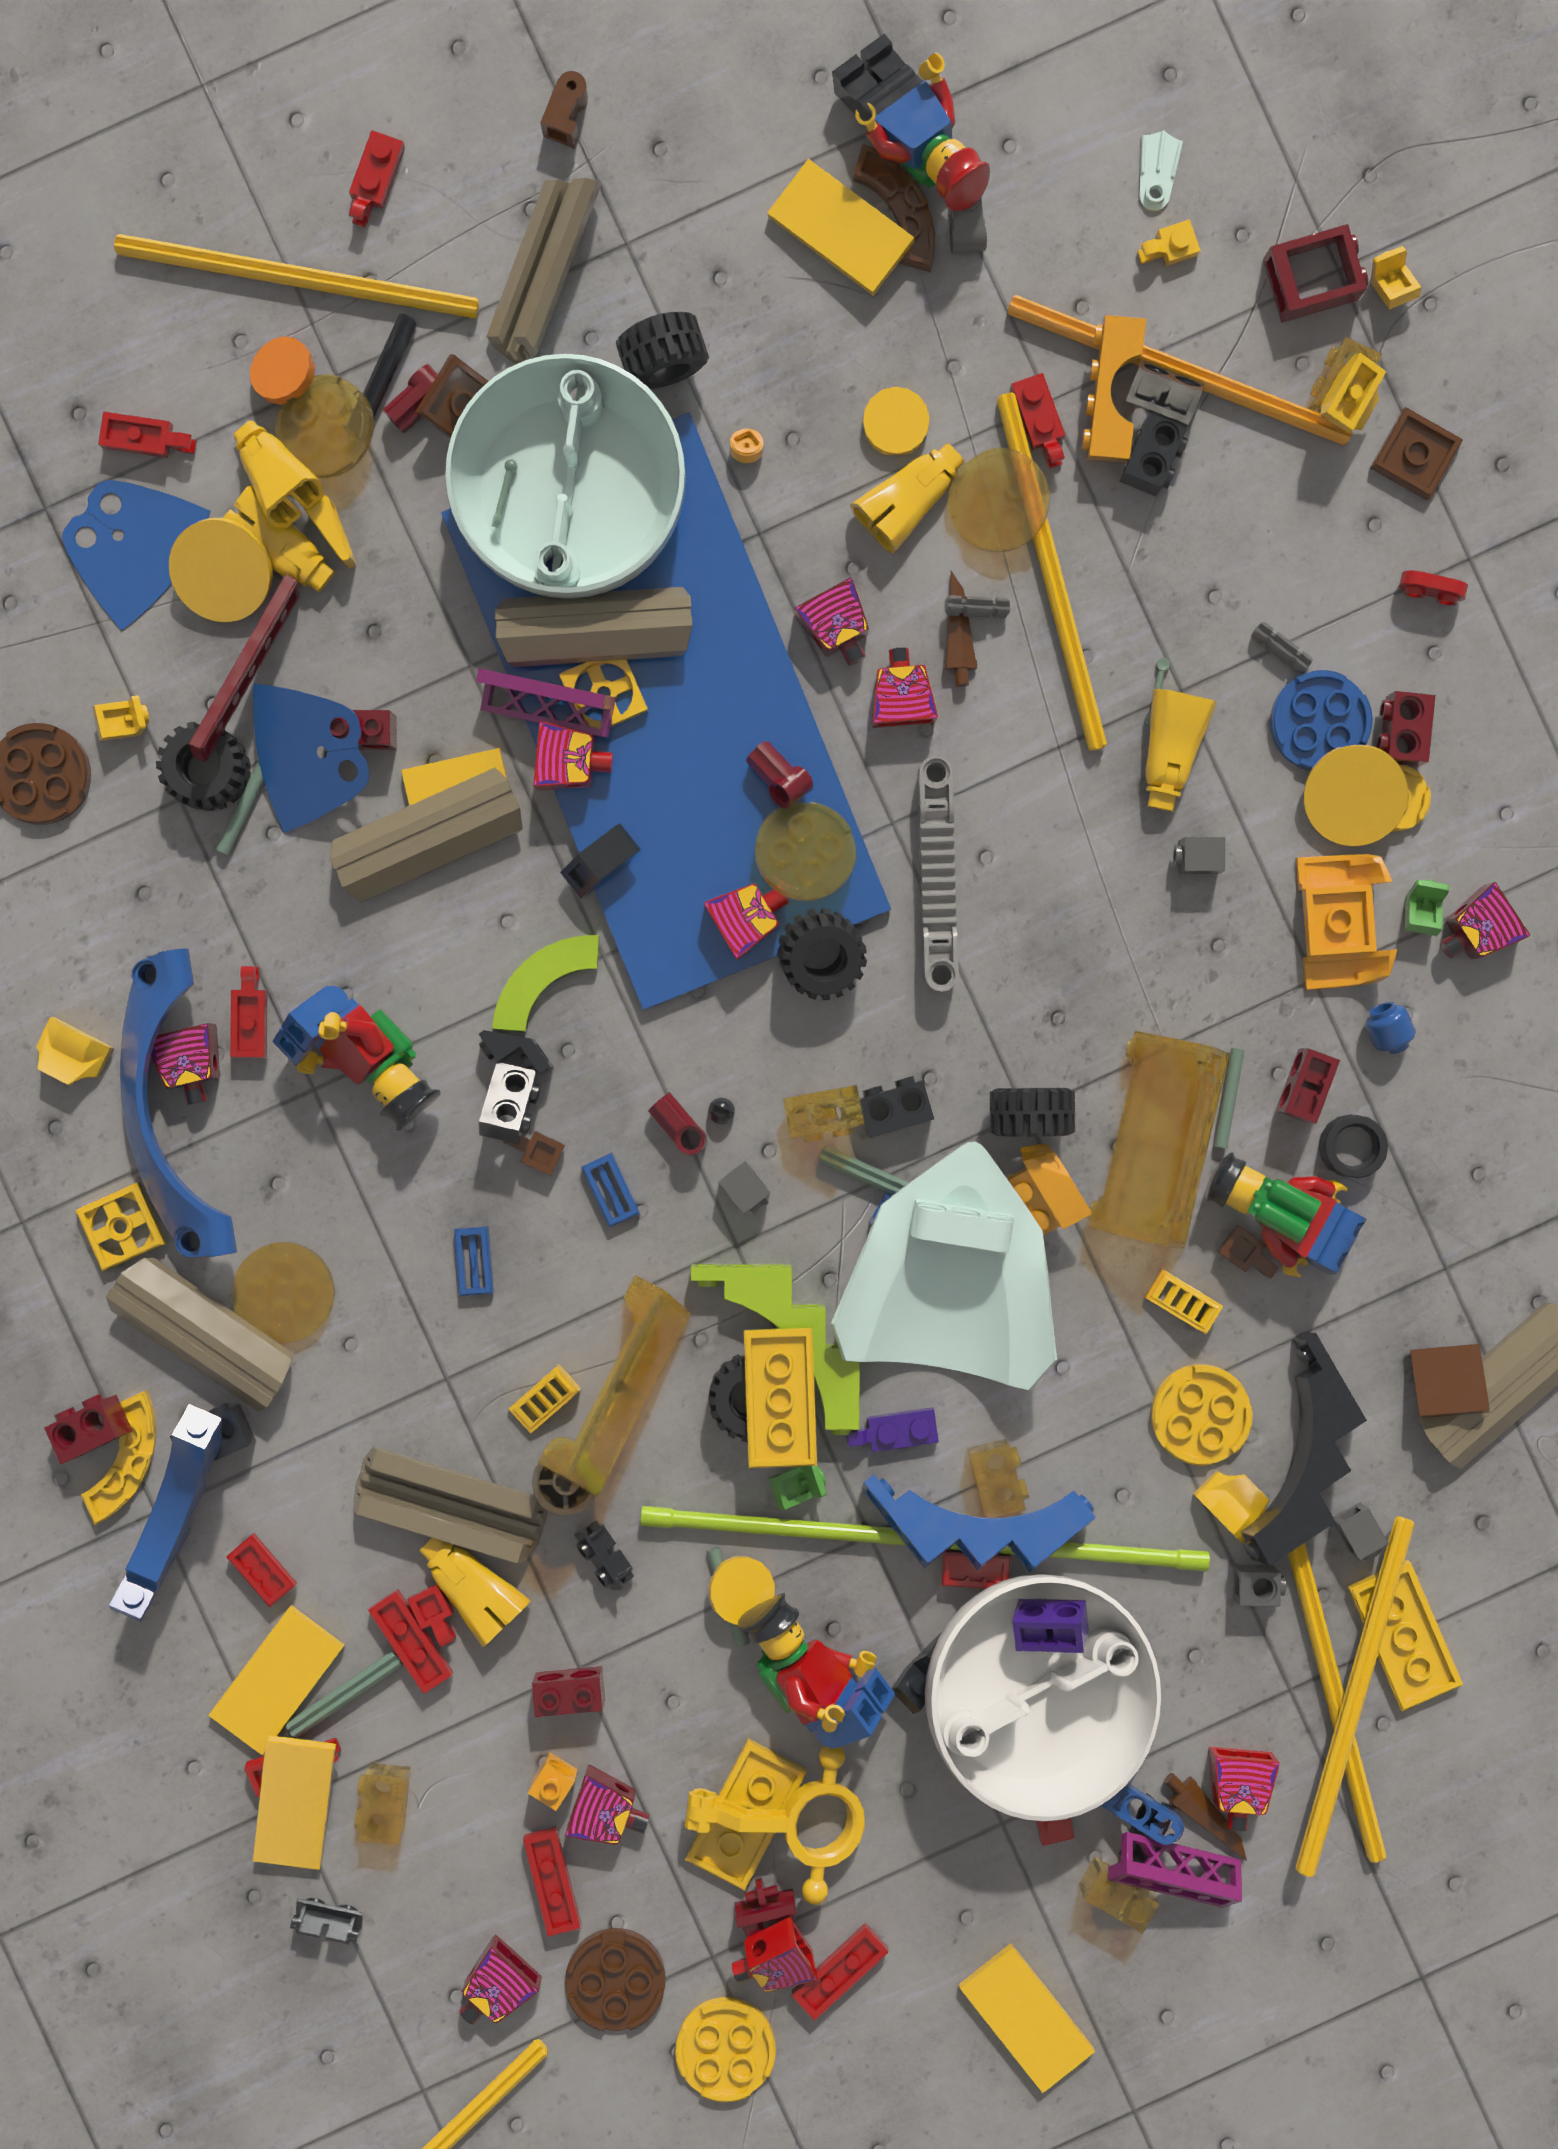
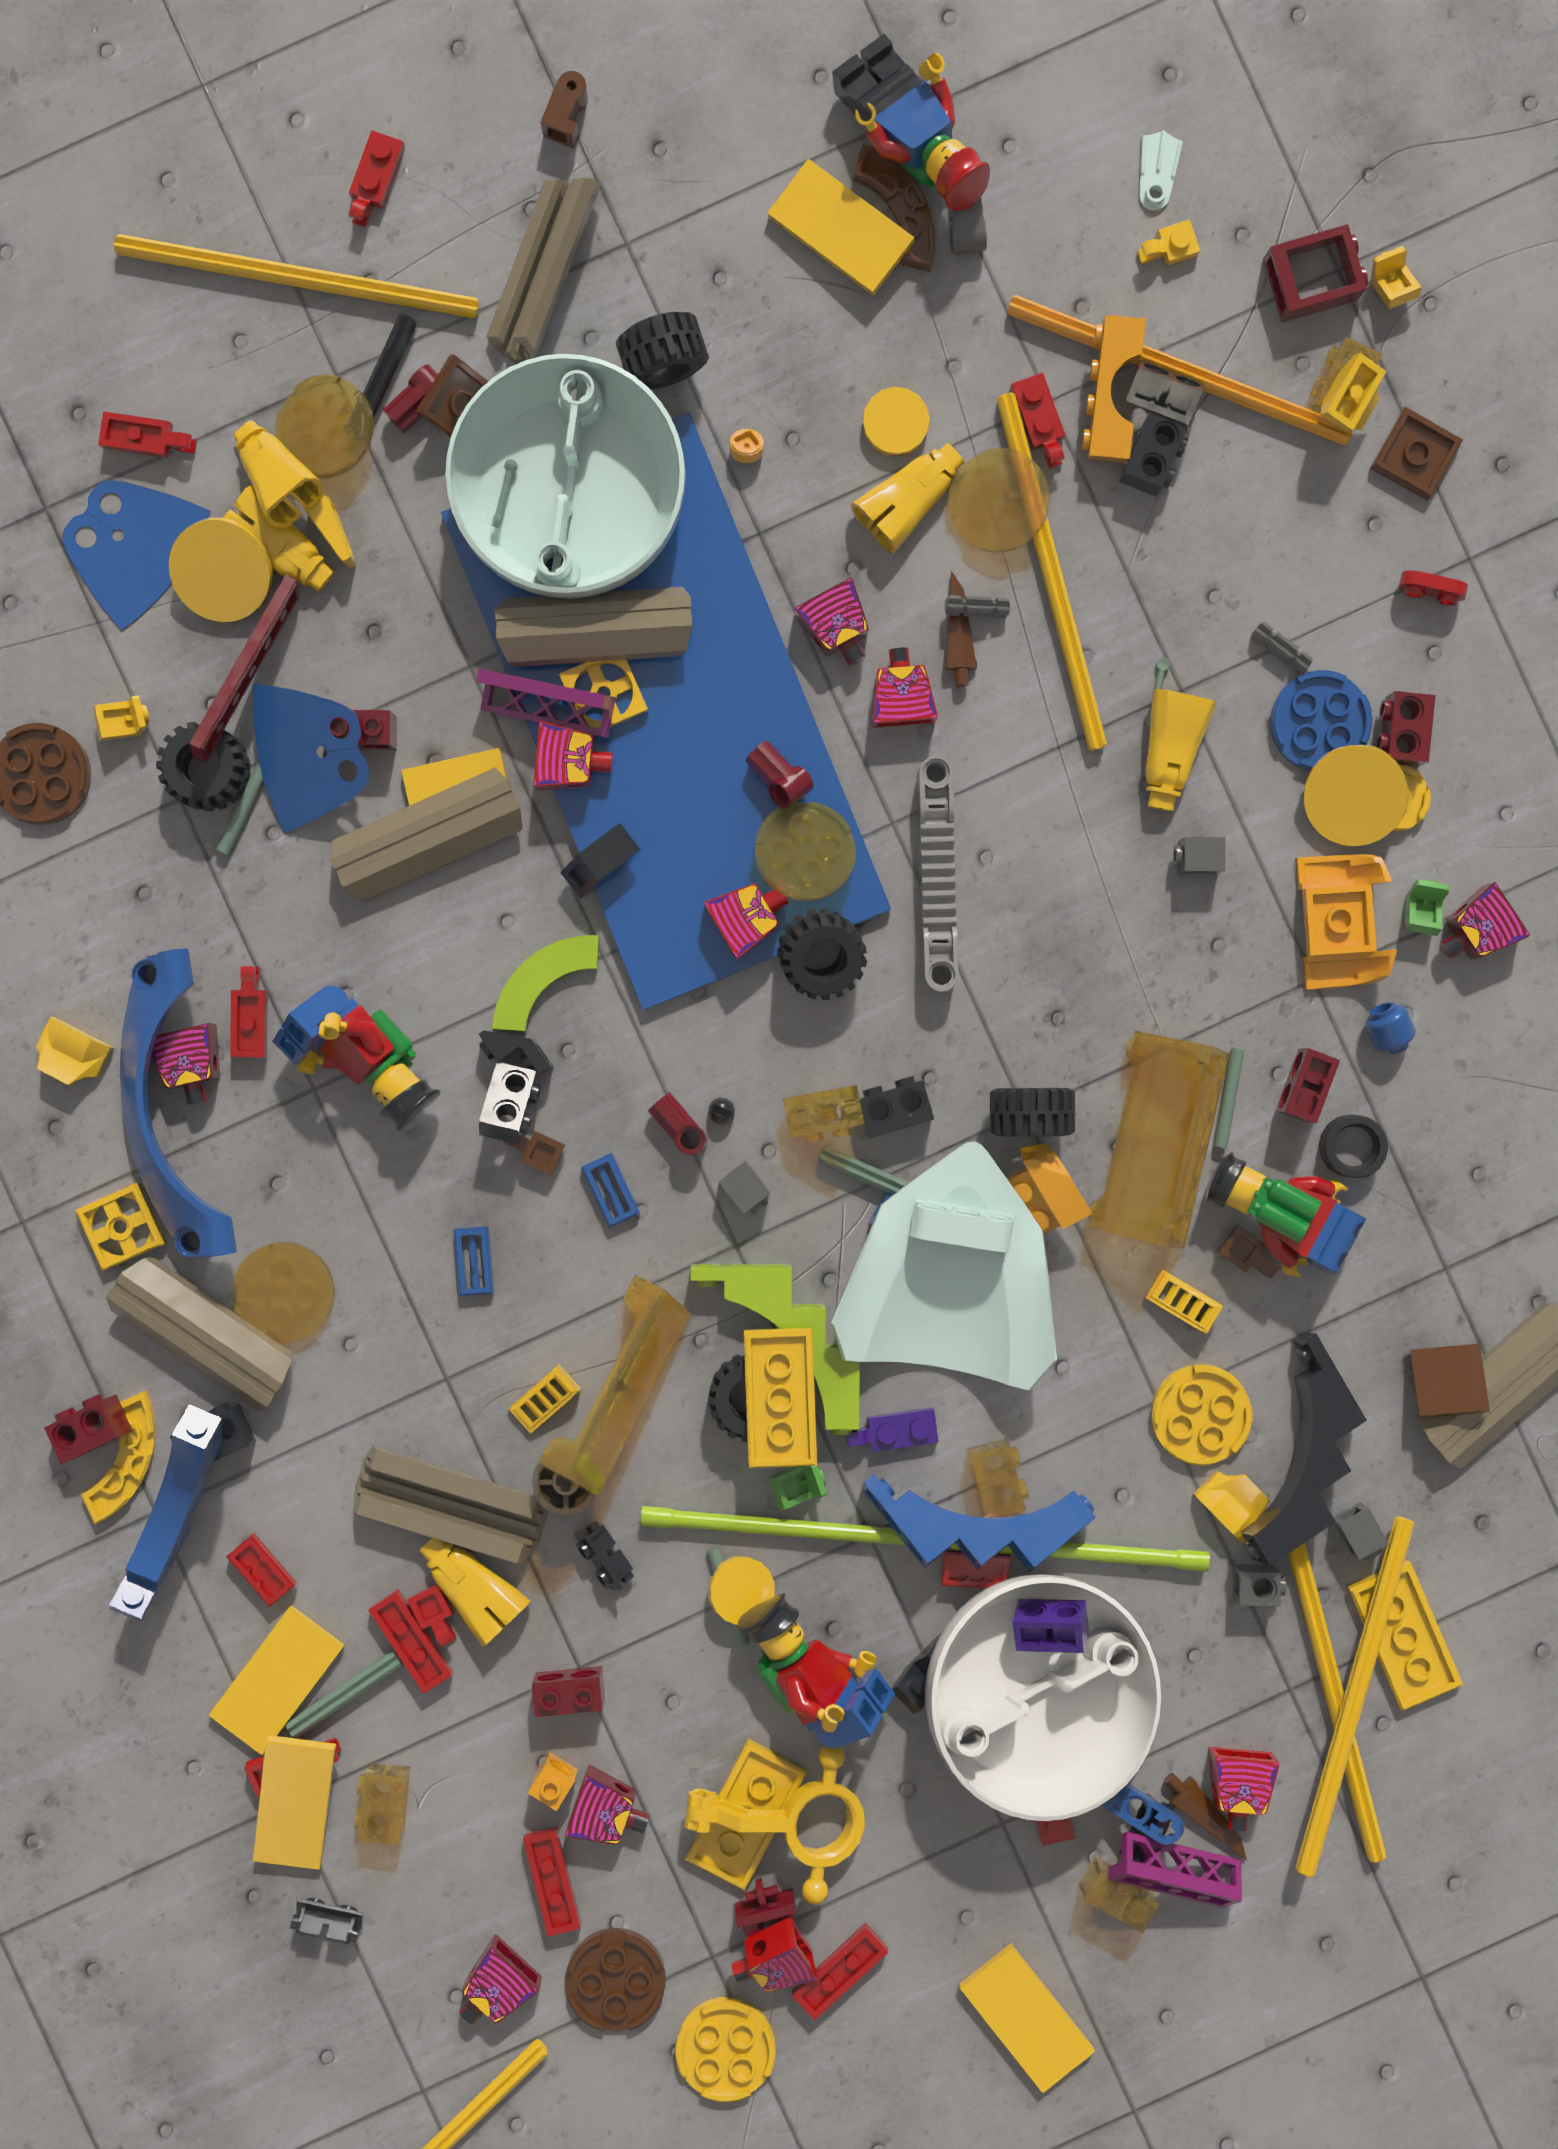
(282, 370): orange tile -> none

